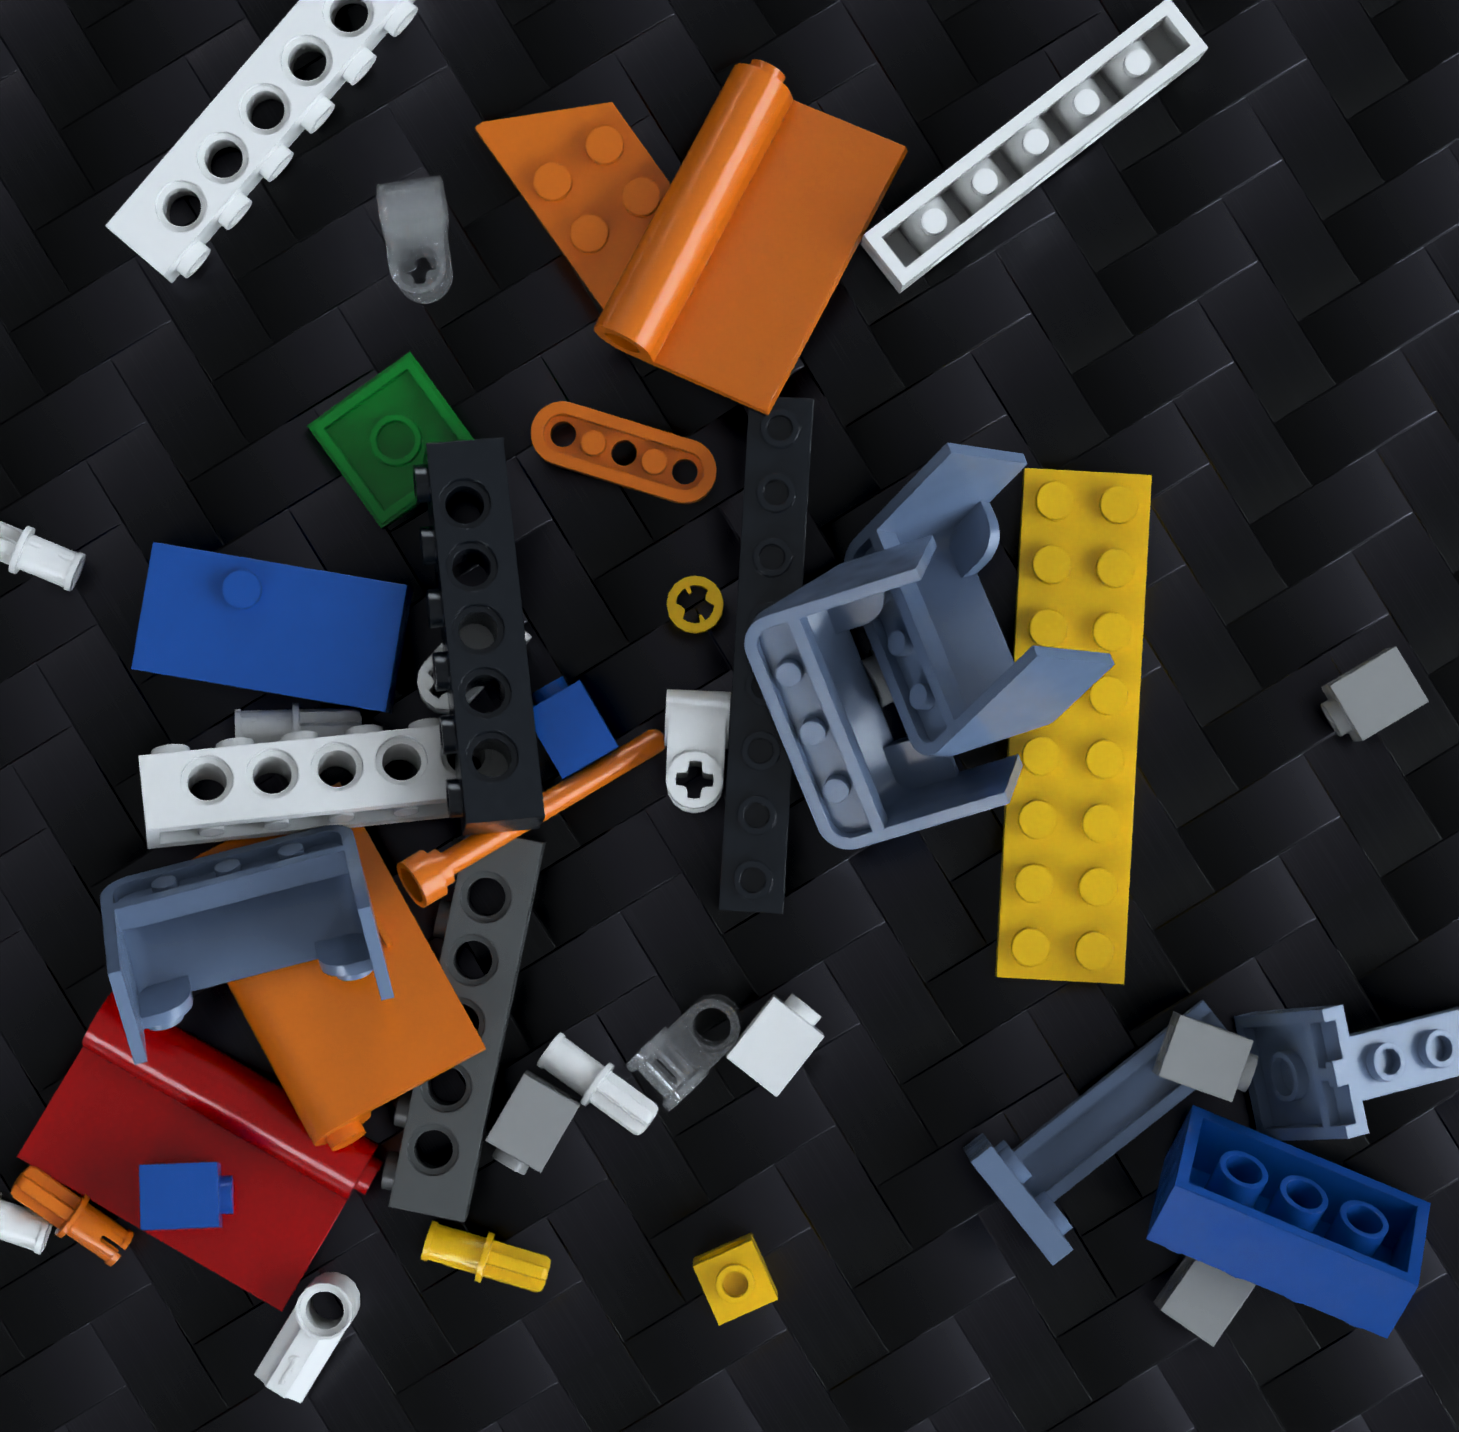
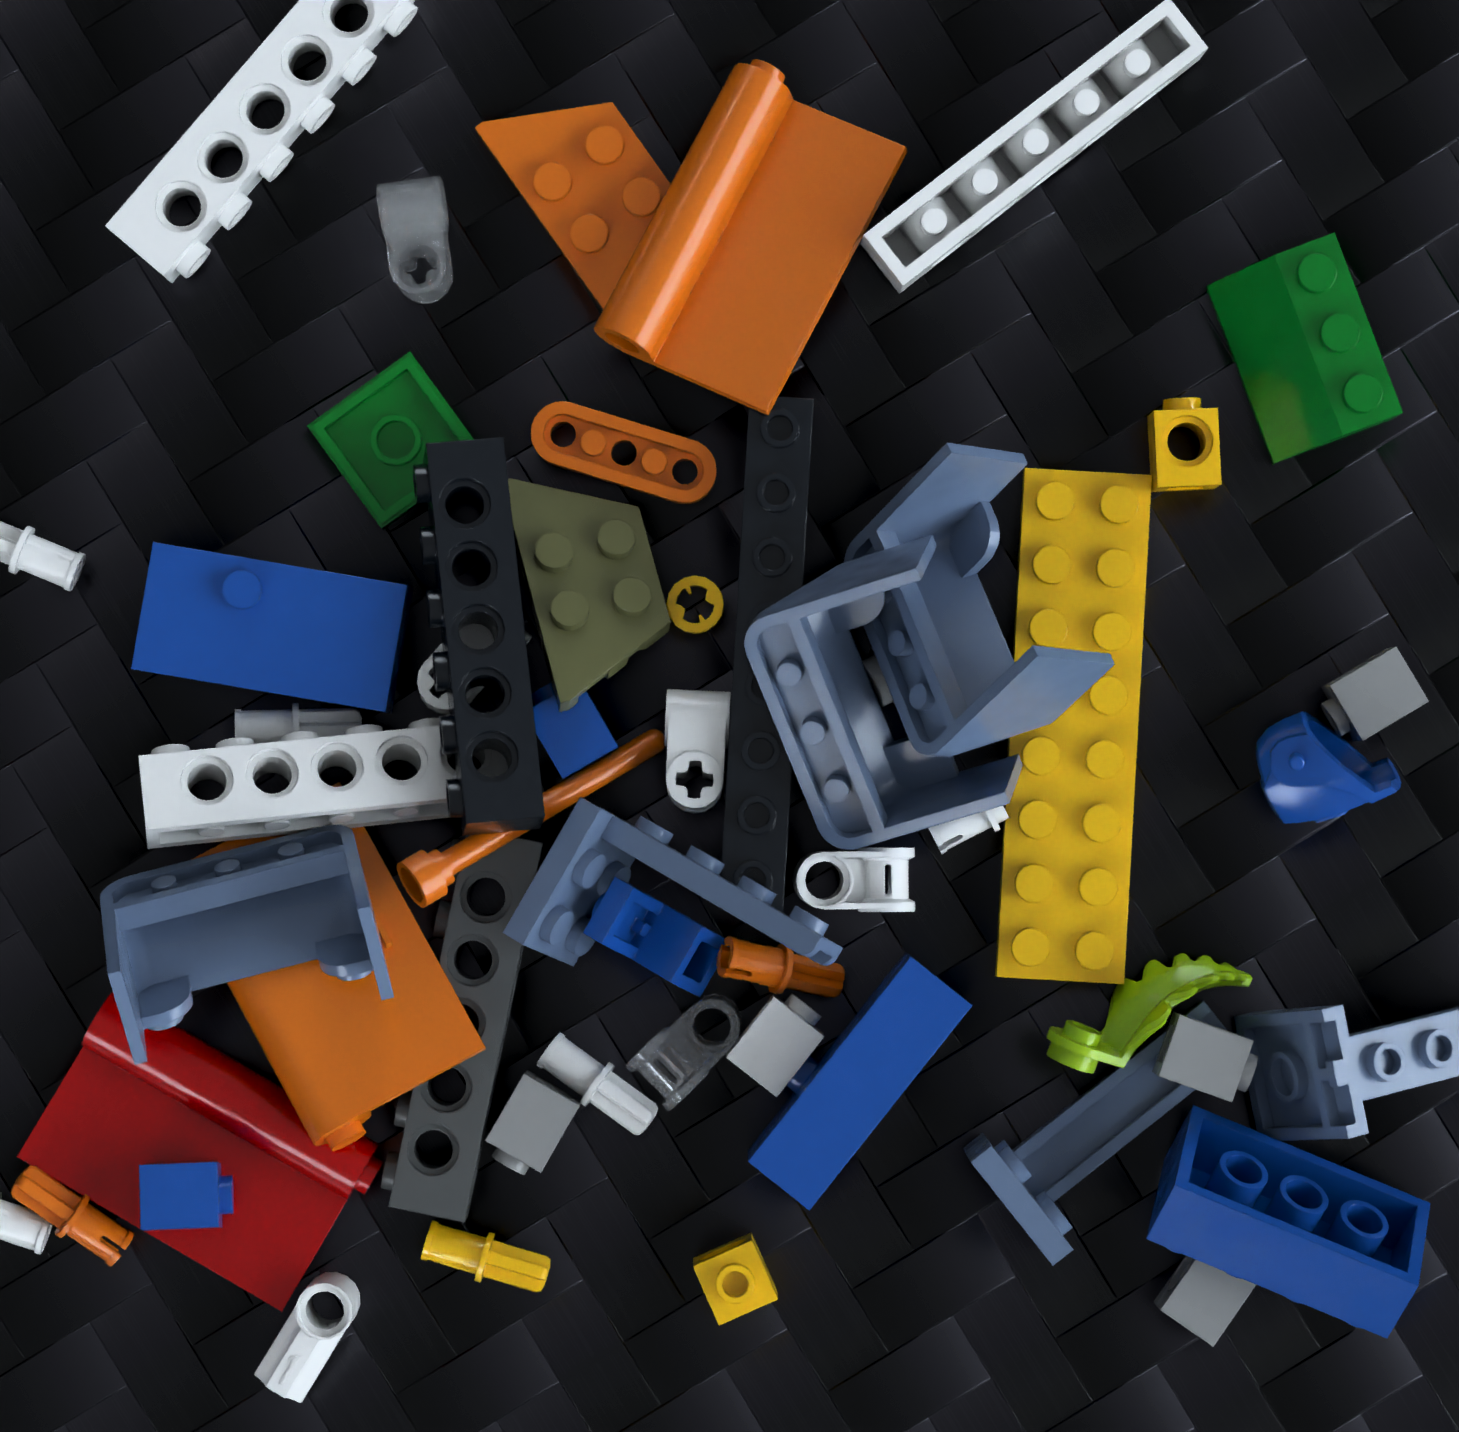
(586, 583): none -> olive wing
(602, 846): none -> sand blue bracket
(655, 936): none -> blue brick
(778, 968): none -> orange axle
(856, 1081): none -> blue brick
(861, 879): none -> white piece
(959, 830): none -> white pin
(1139, 1011): none -> lime plant
(1175, 474): none -> yellow brick
(1304, 348): none -> green slope
(1316, 773): none -> blue helmet

